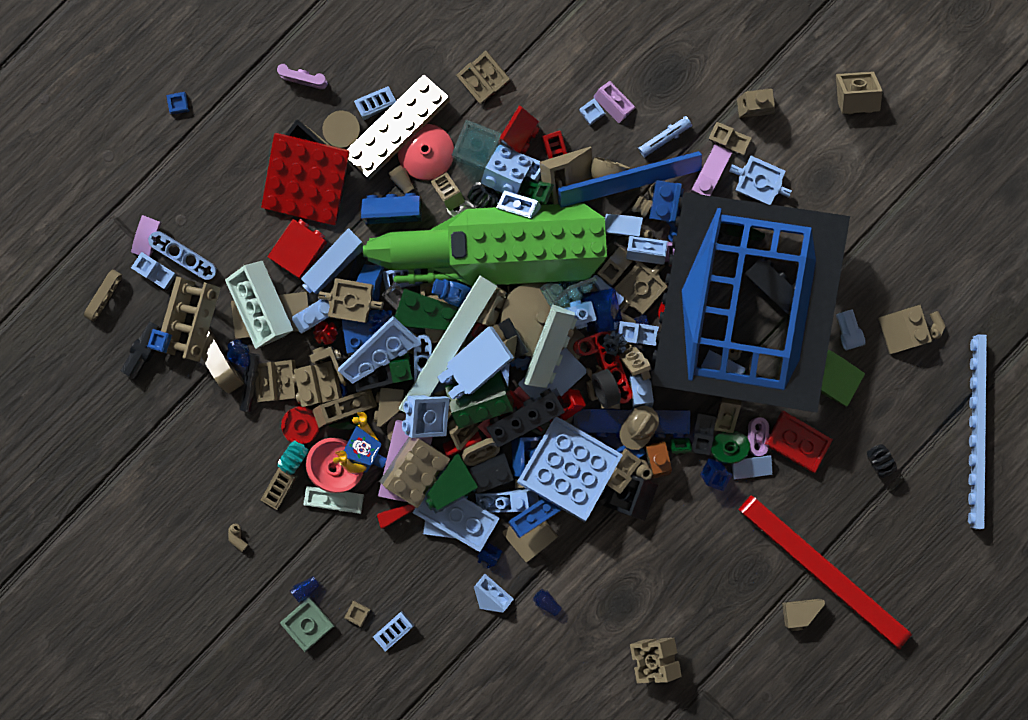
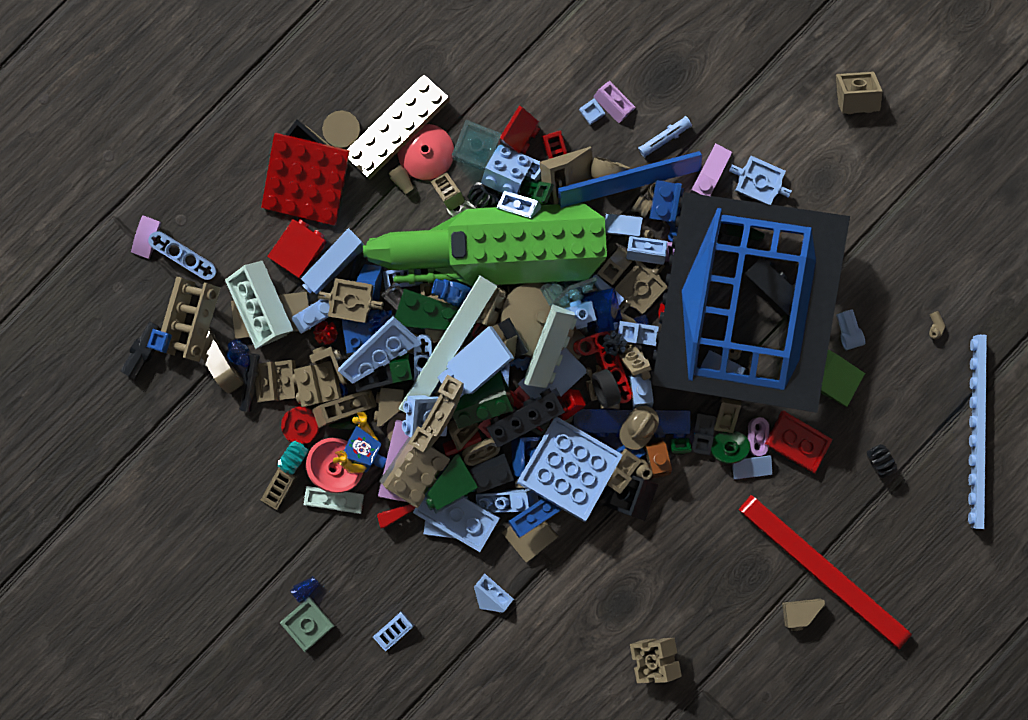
(102, 295): dark tan beam -> none
(153, 271): light blue slope -> none
(177, 103): blue tile -> none
(234, 537): dark tan arm -> none
(302, 77): lavender plate -> none
(357, 613): dark tan tile -> none
(379, 108): light blue slope -> none
(391, 209): blue slope -> none
(439, 416): none -> dark tan slope
(483, 77): dark tan slope -> none
(489, 554): clear blue tile -> none
(545, 601): clear blue cone -> none
(715, 475): clear blue brick -> none
(730, 139): dark tan slope -> none
(757, 103): dark tan torso -> none
(905, 329): dark tan slope -> none

